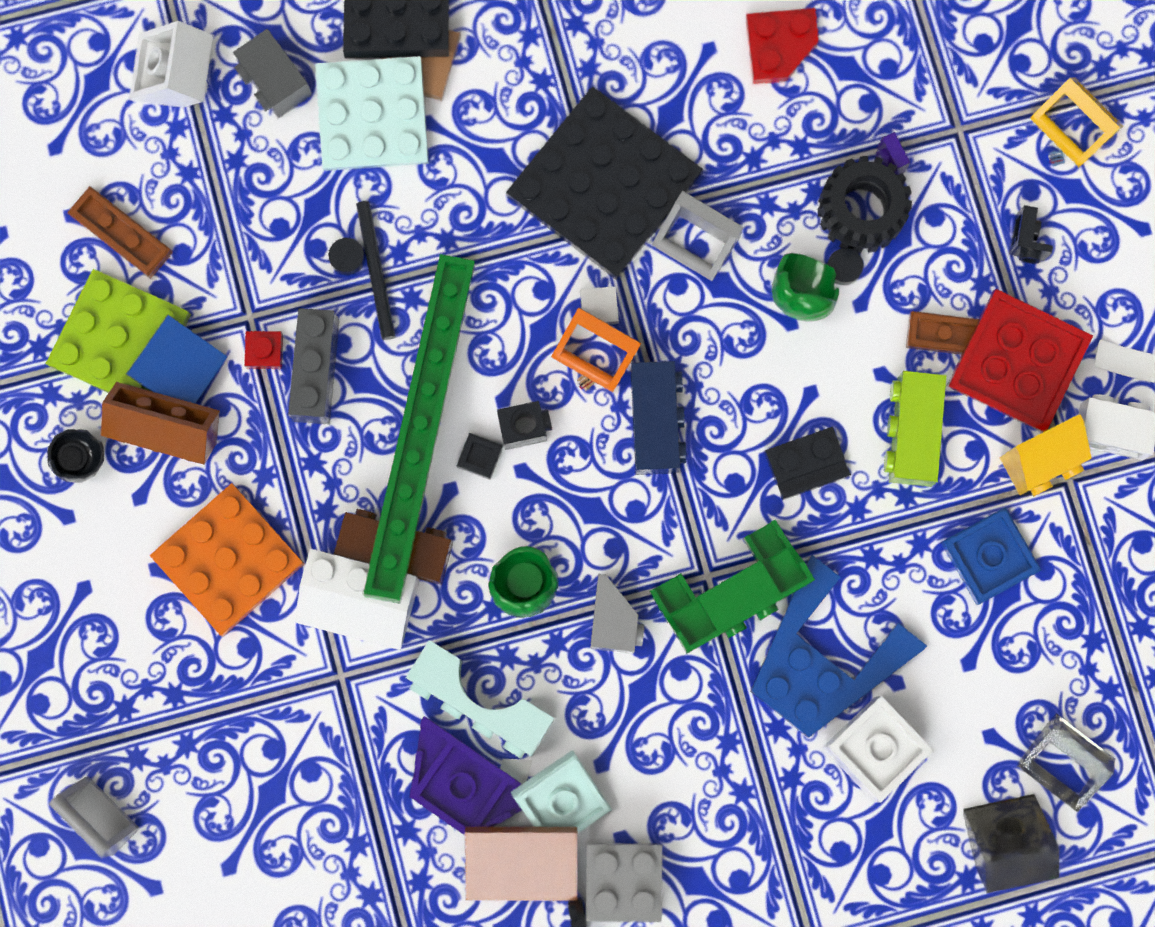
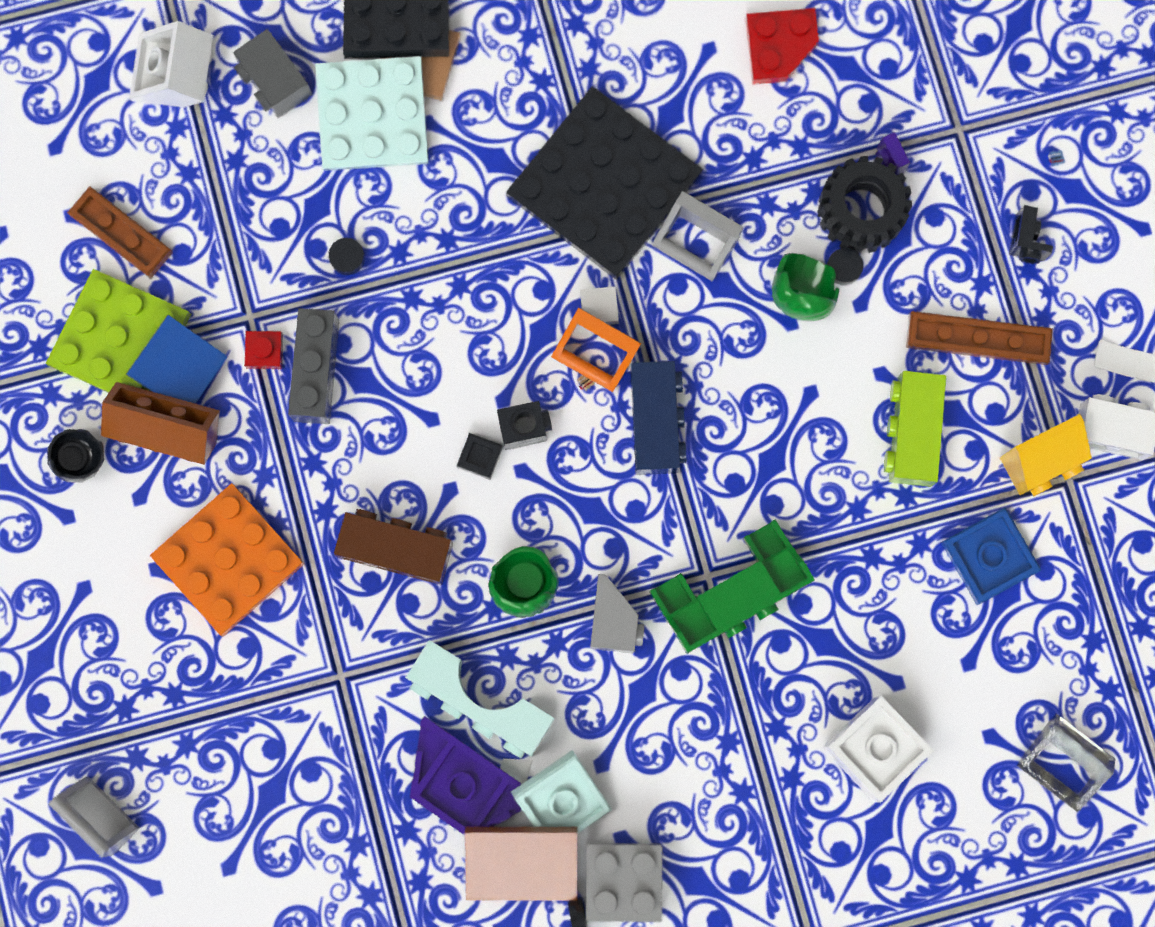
(335, 602): white slope -> none
(375, 270): black bar -> none
(419, 430): green plate -> none
(803, 682): blue wing -> none
(807, 463): black plate -> none
(1011, 843): clear smoke slope -> none
(1019, 360): red plate -> none
(1090, 107): yellow tile -> none

